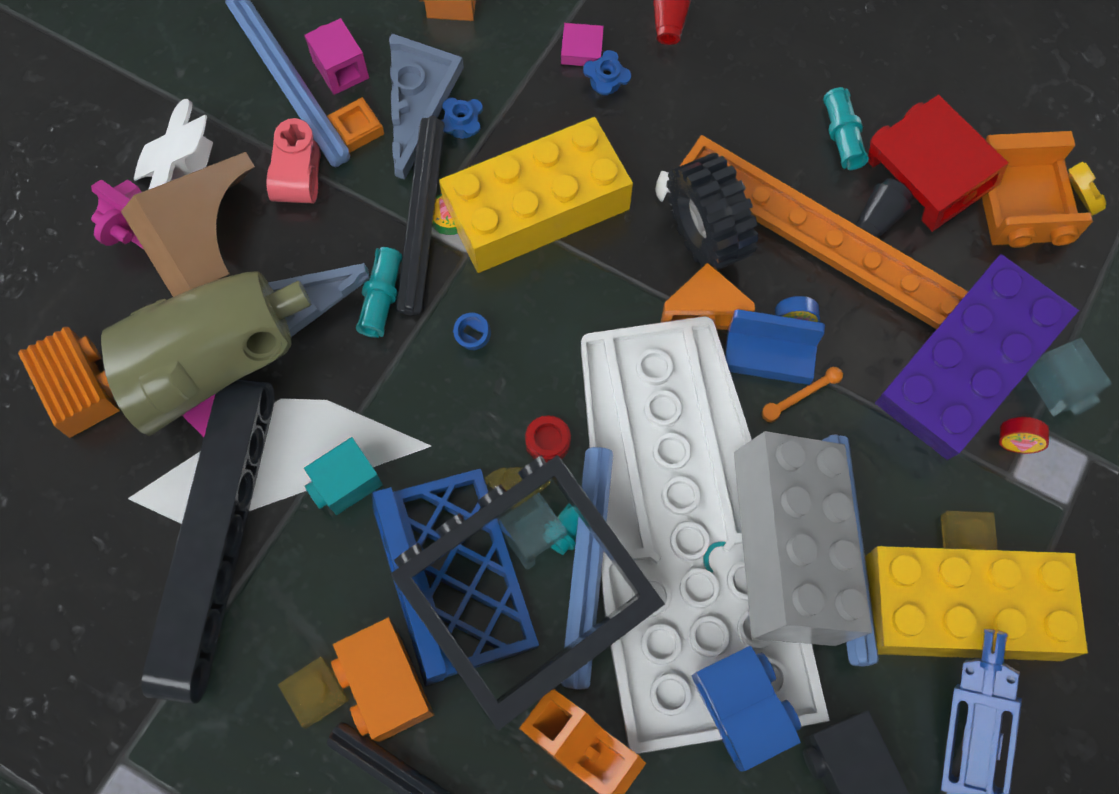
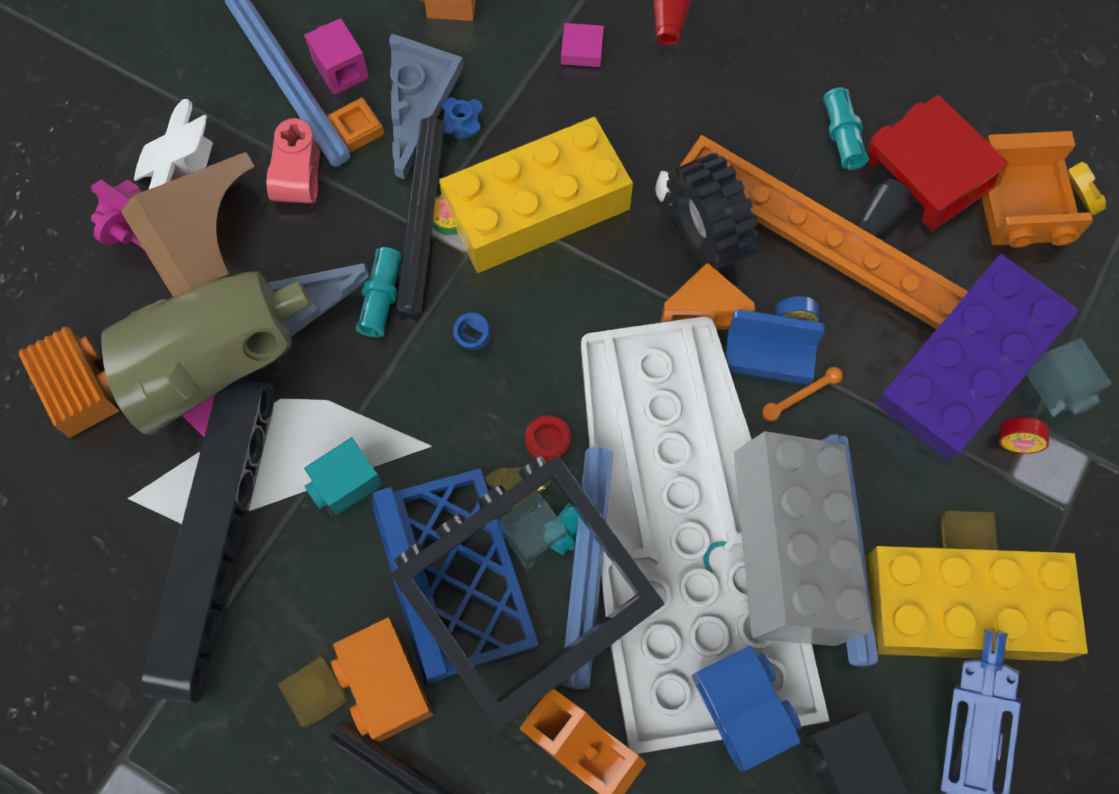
(604, 83): blue plate -> none

